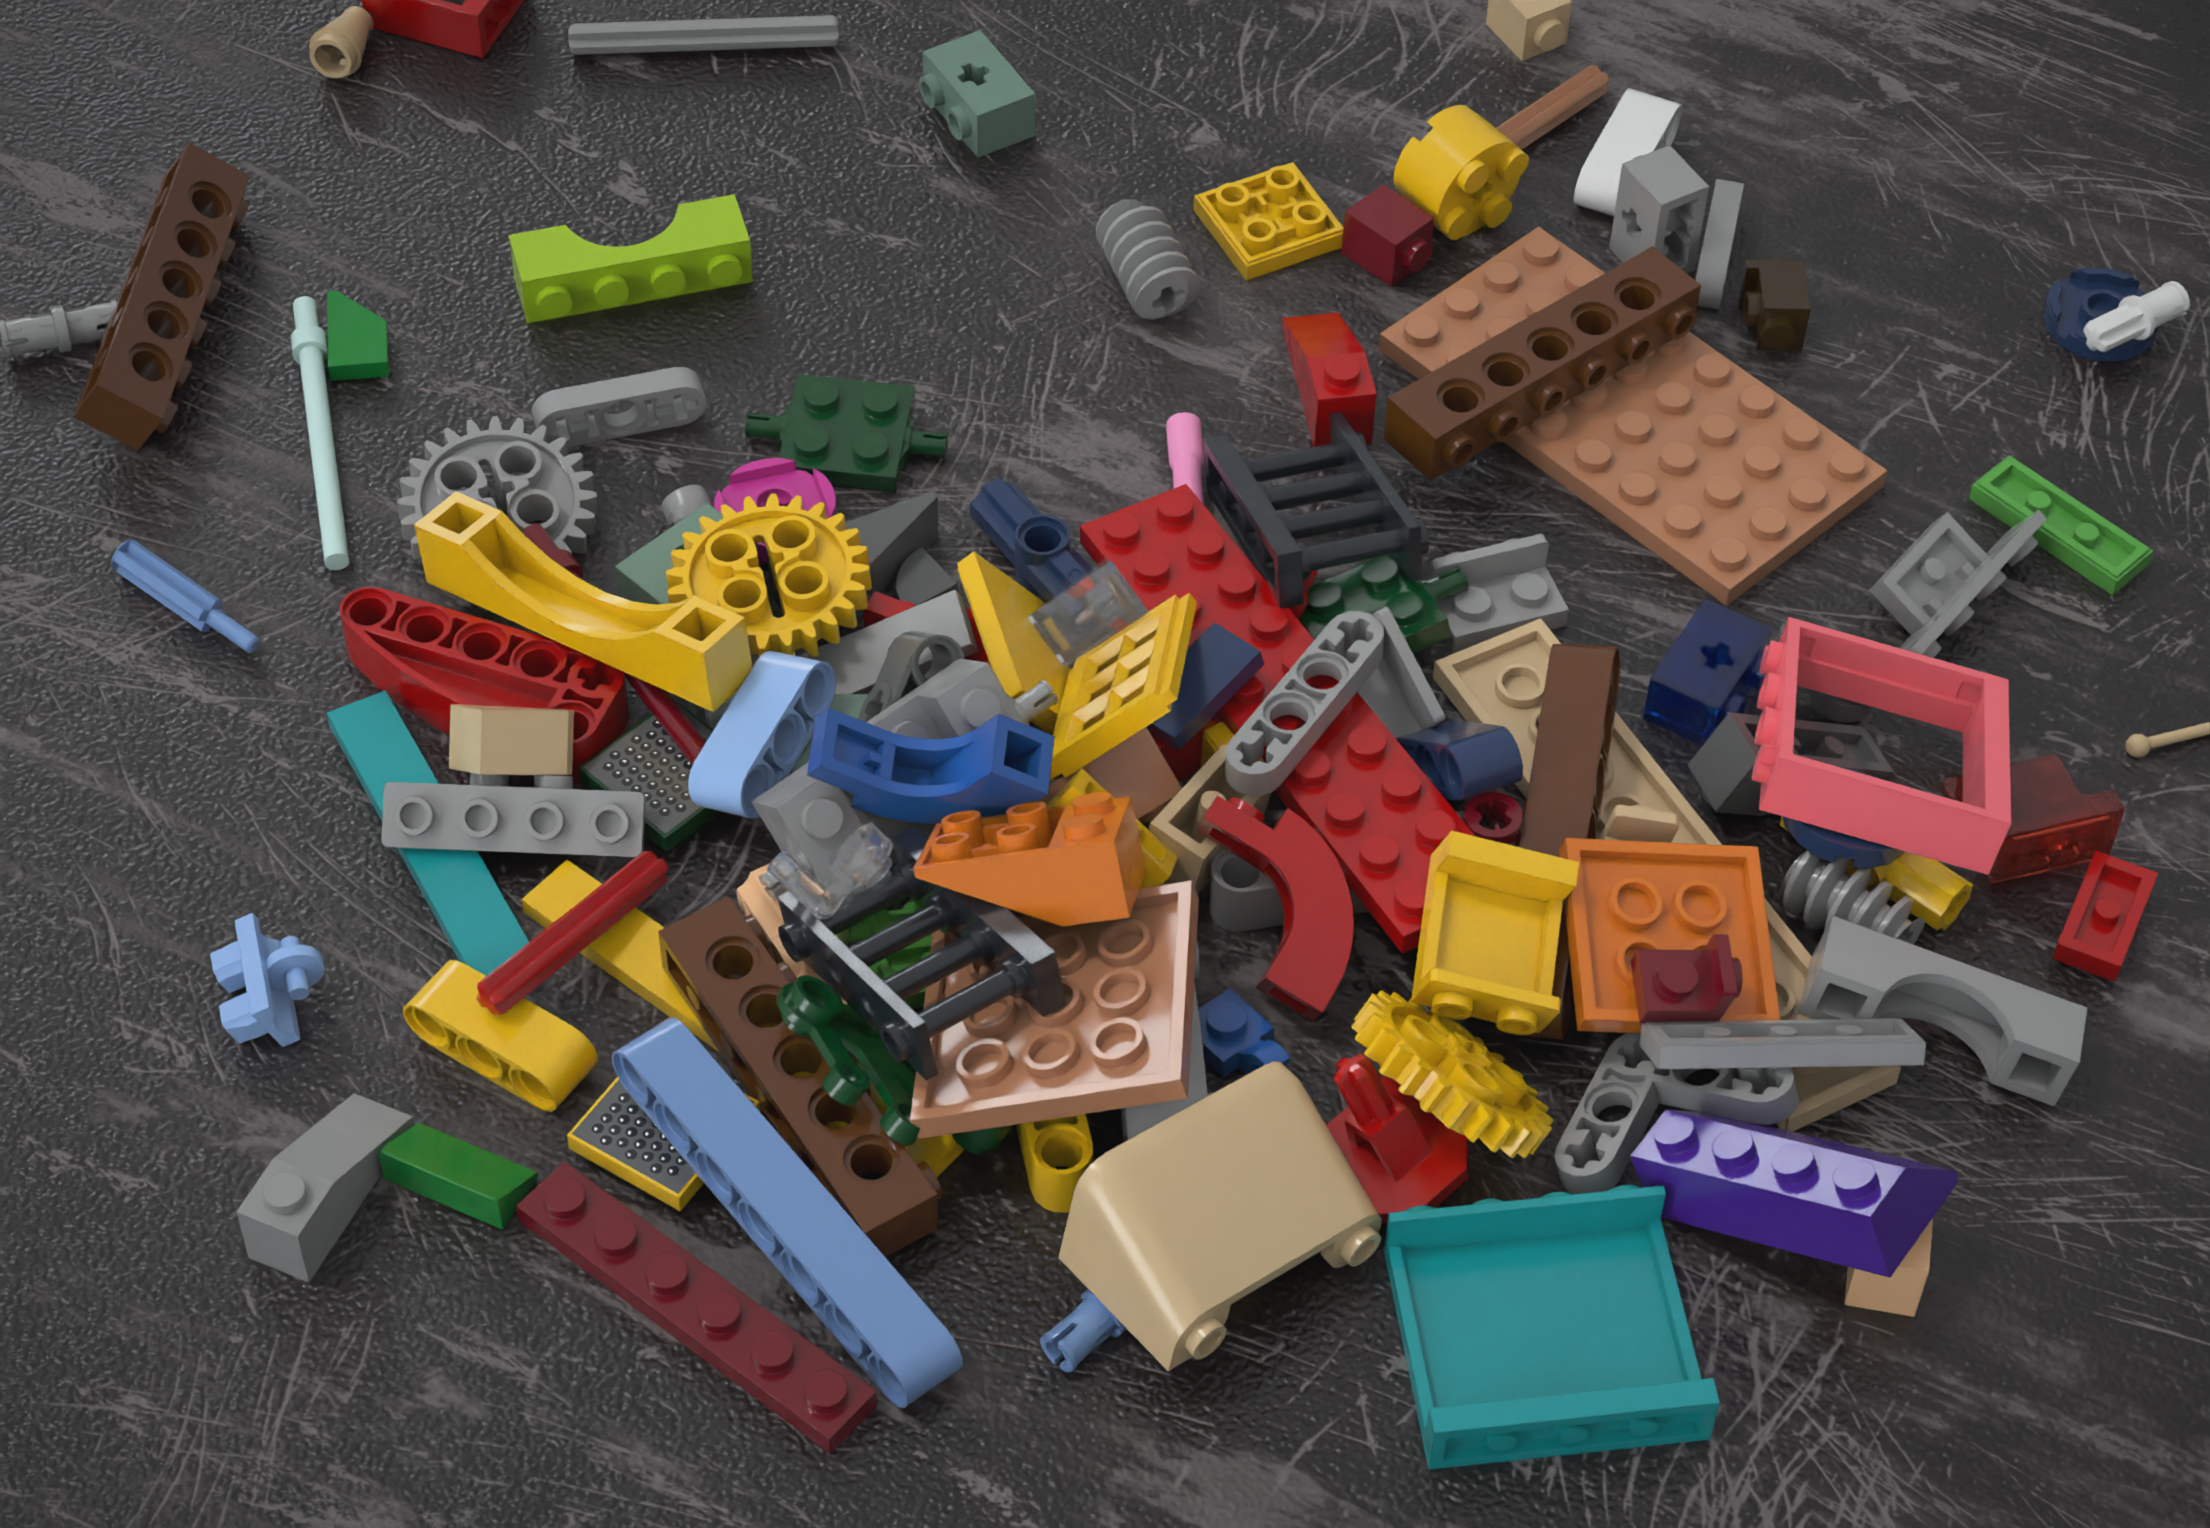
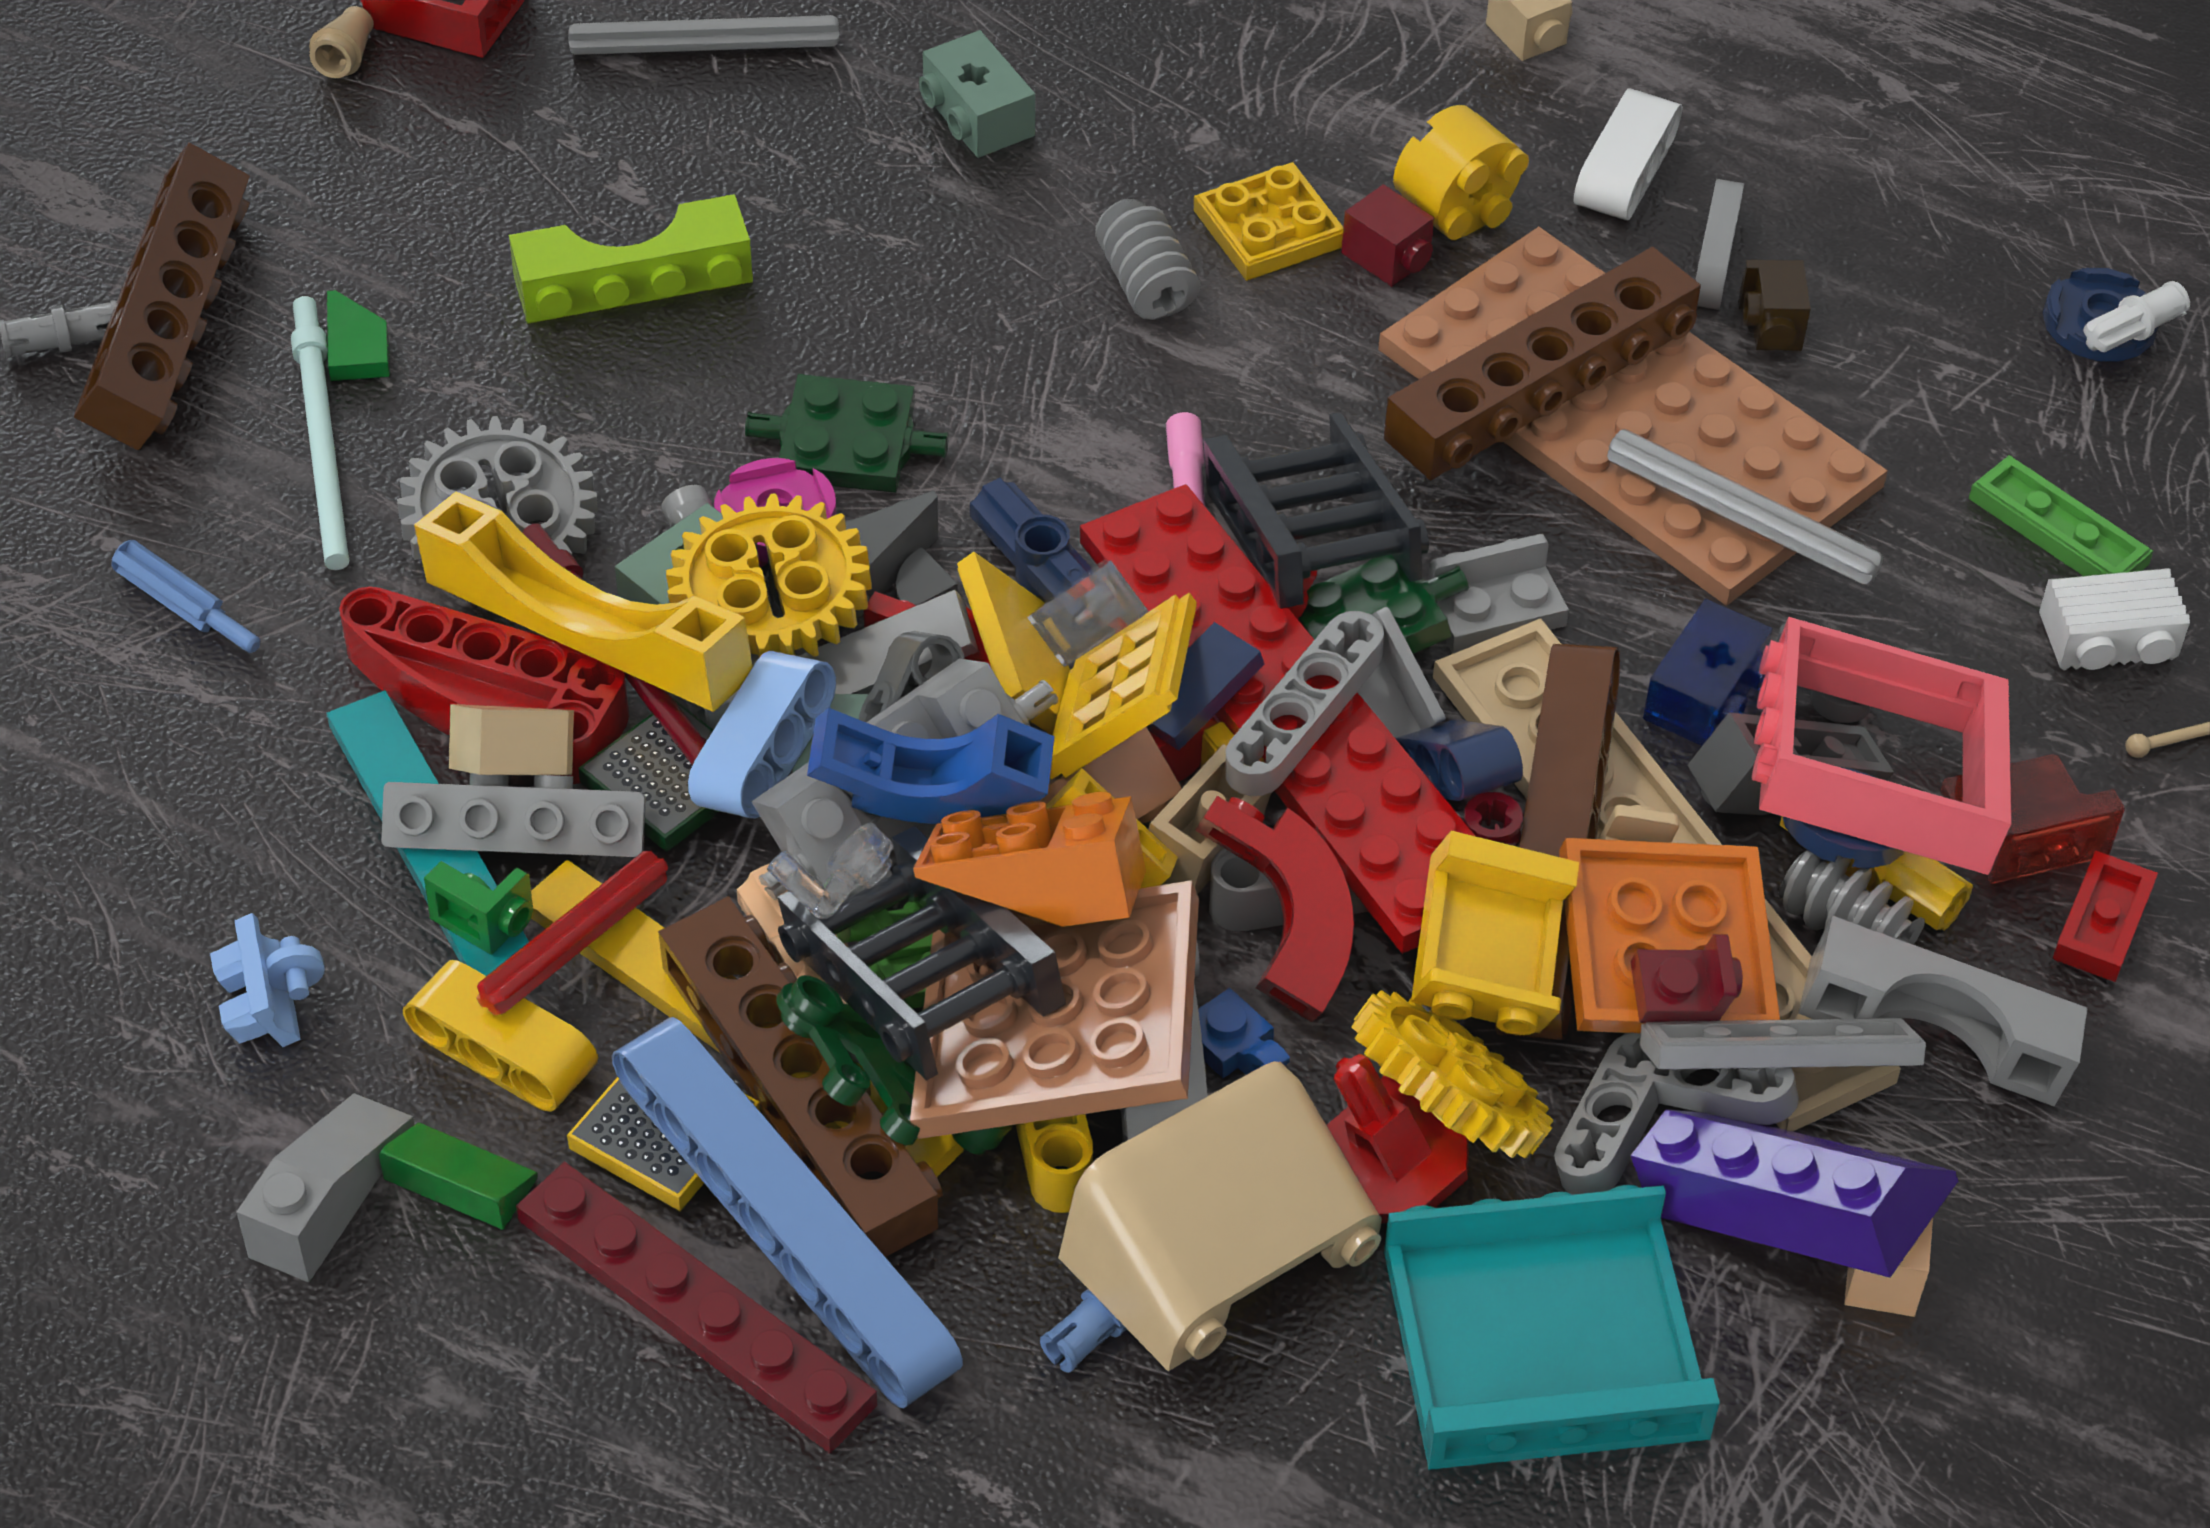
(476, 912): none -> green bracket
(640, 418): light grey beam -> none
(1330, 374): red slope -> none
(1555, 106): nougat axle -> none
(1660, 207): light grey brick -> none
(1745, 507): none -> light grey axle
(1943, 574): light grey bracket -> none
(2114, 618): none -> white brick

